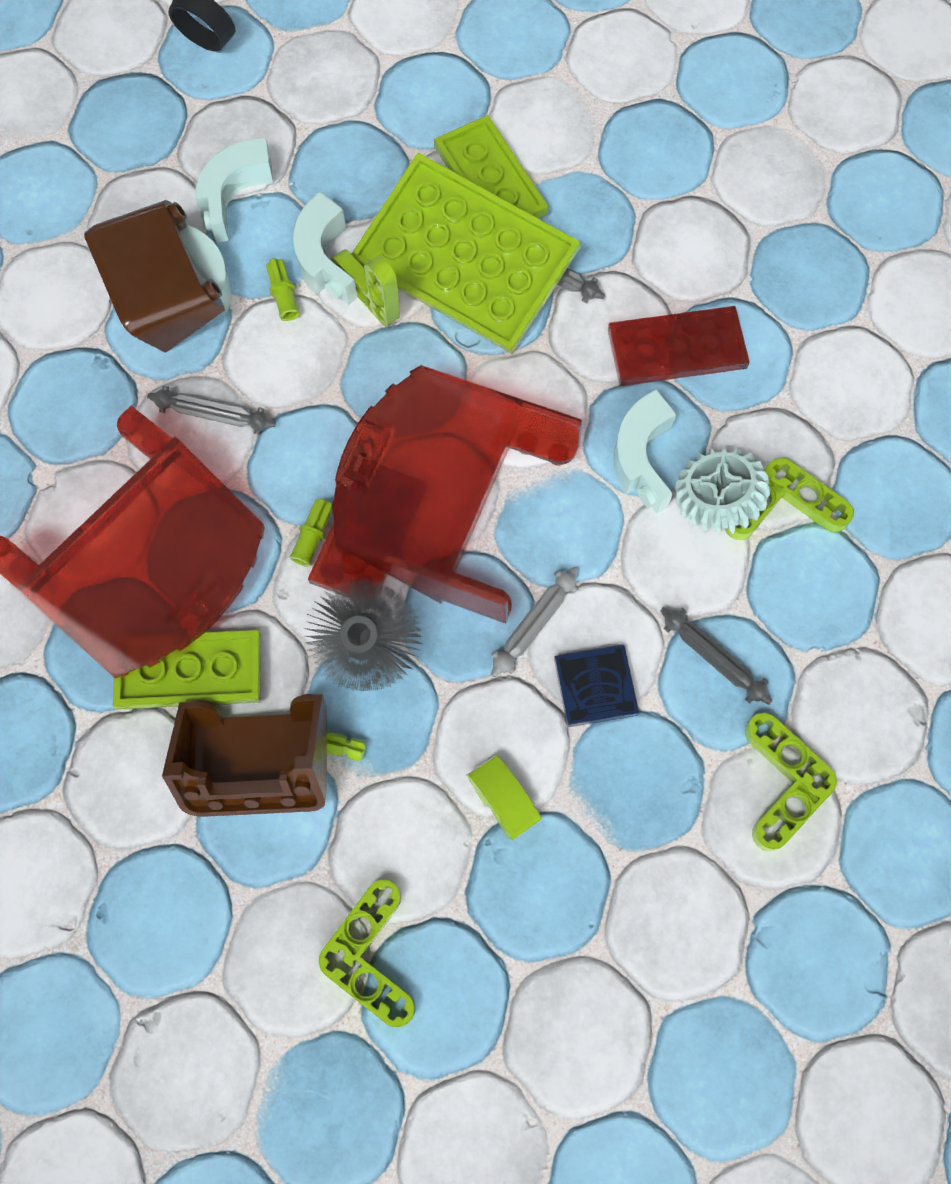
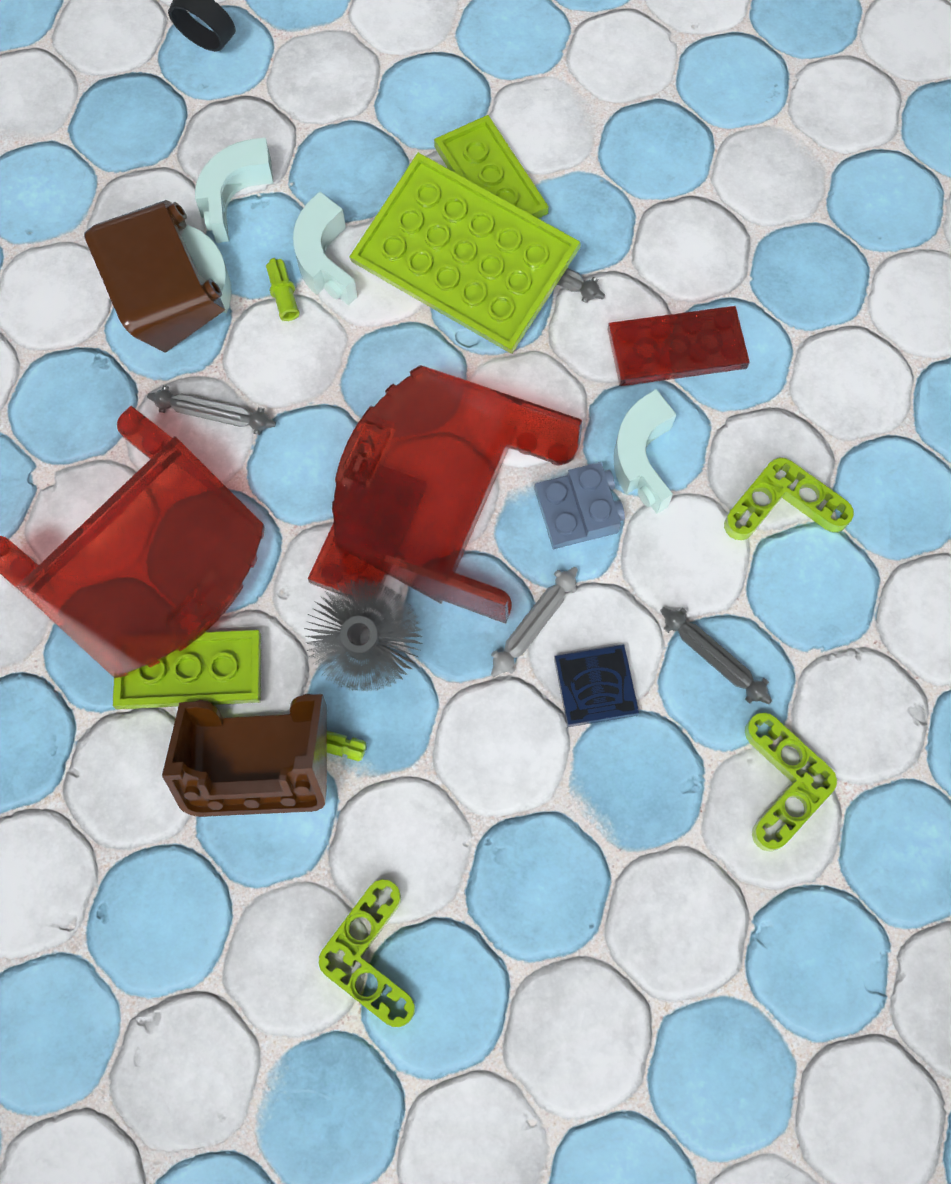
(311, 533): lime axle -> none
(374, 285): lime beam -> none
(504, 796): lime slope -> none
(579, 506): none -> sand blue plate
(740, 499): light aqua gear -> none

